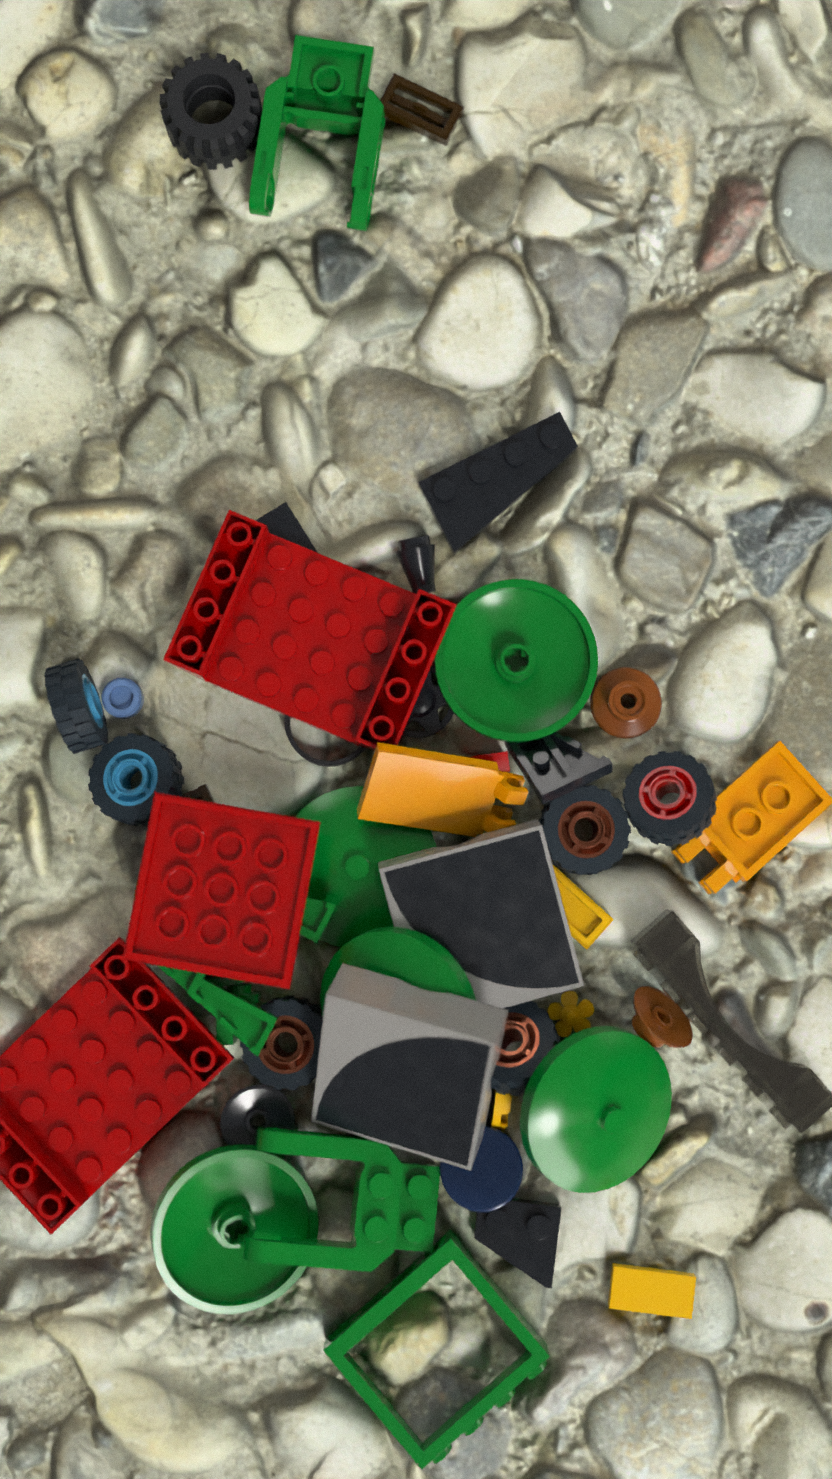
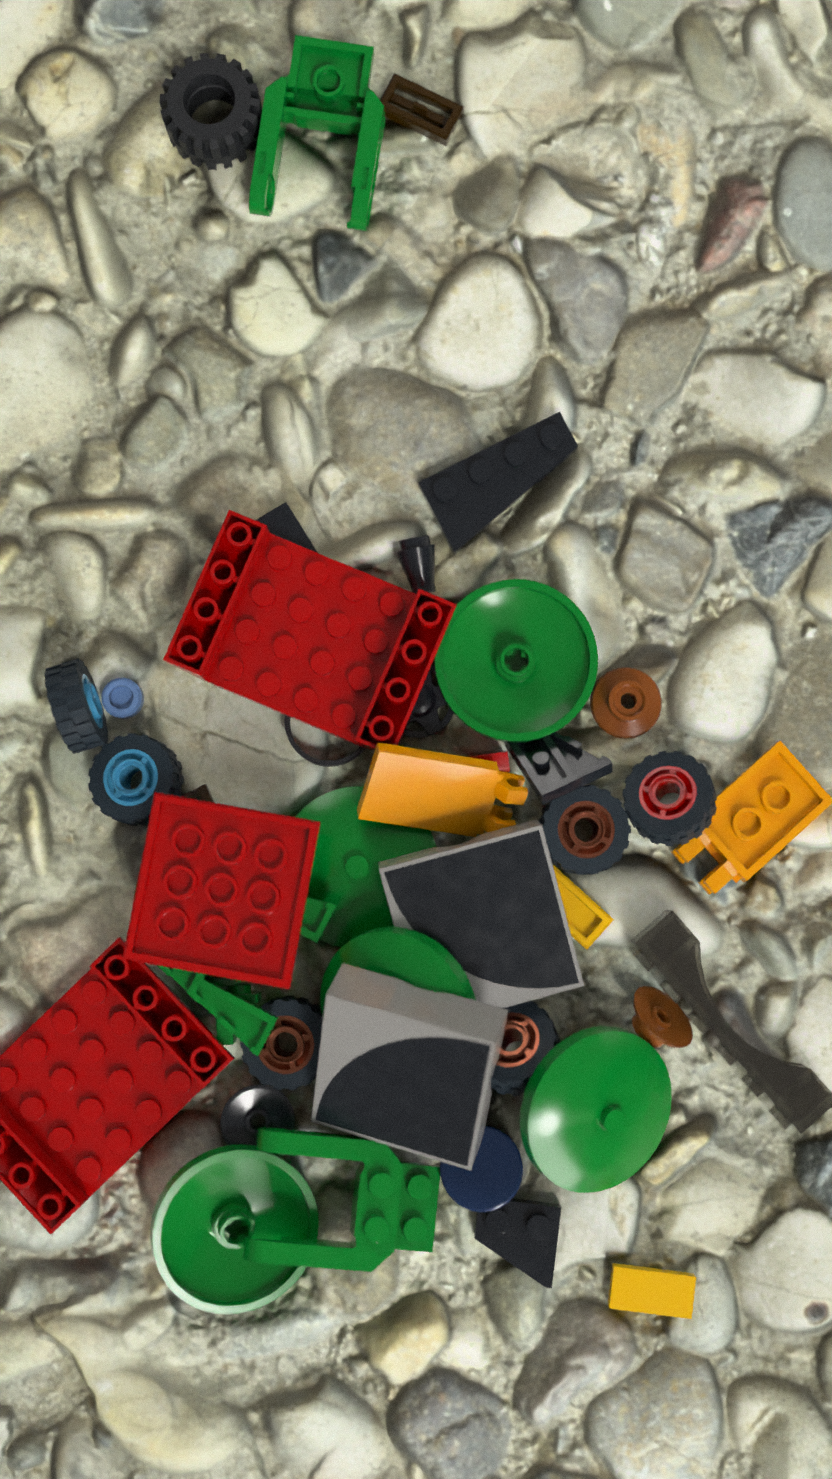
(393, 1295): green window -> none
(500, 1108): yellow tile -> none
(570, 1013): yellow plant -> none

